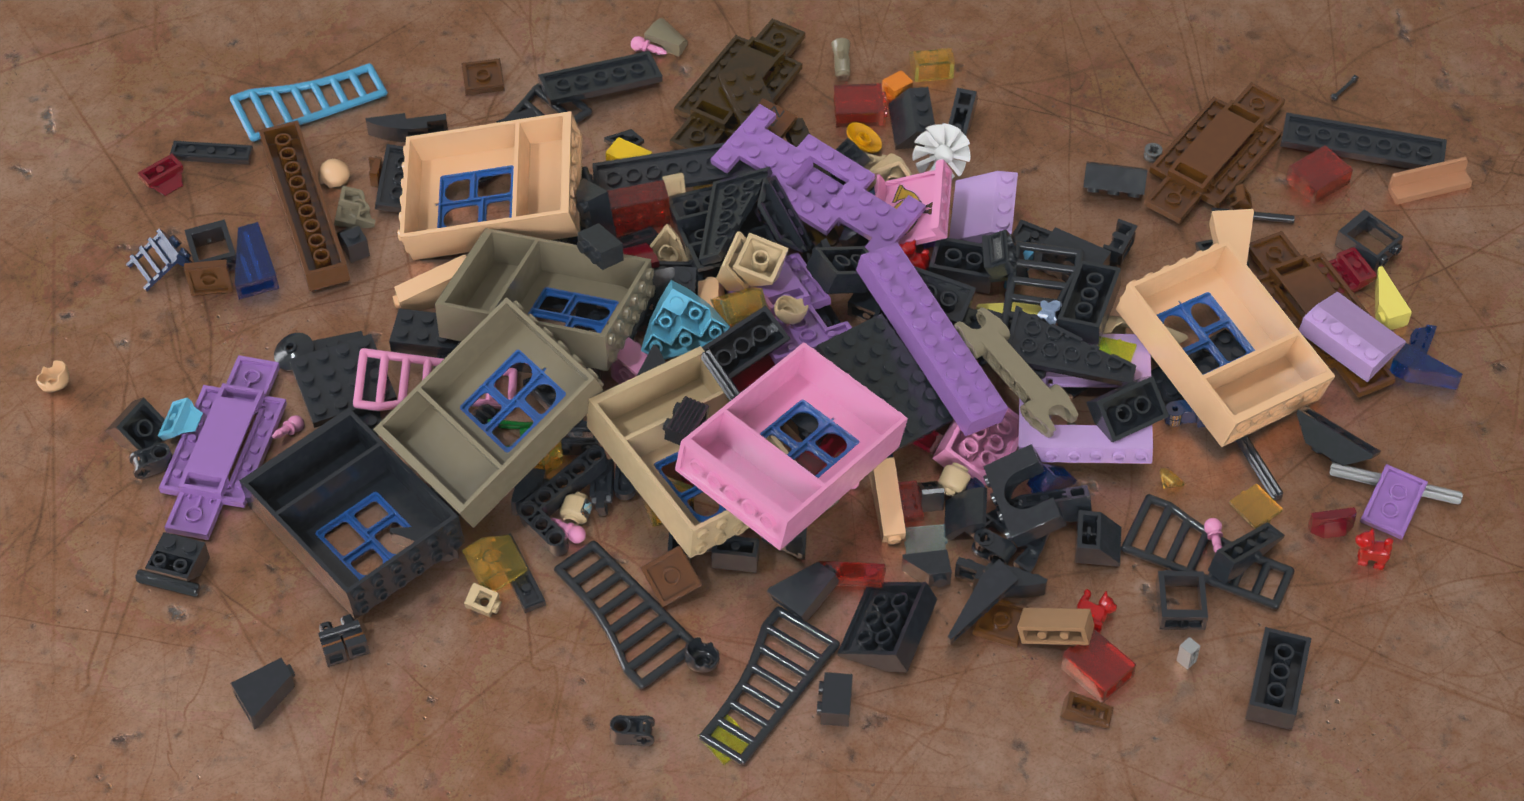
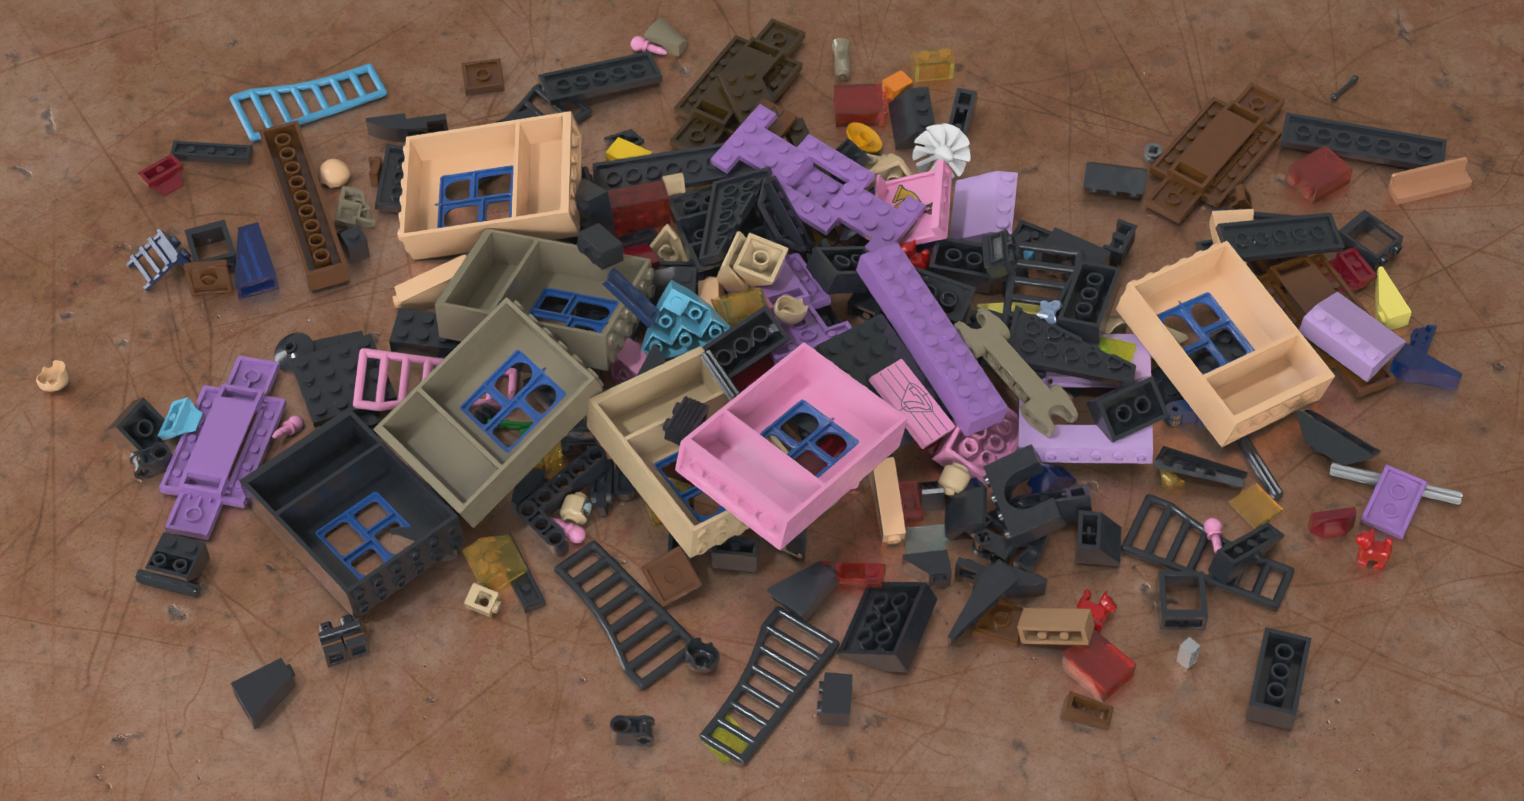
(631, 297): none -> dark blue tile
(907, 395): none -> bright pink tile
(1192, 465): none -> black wing
(1282, 236): none -> black plate

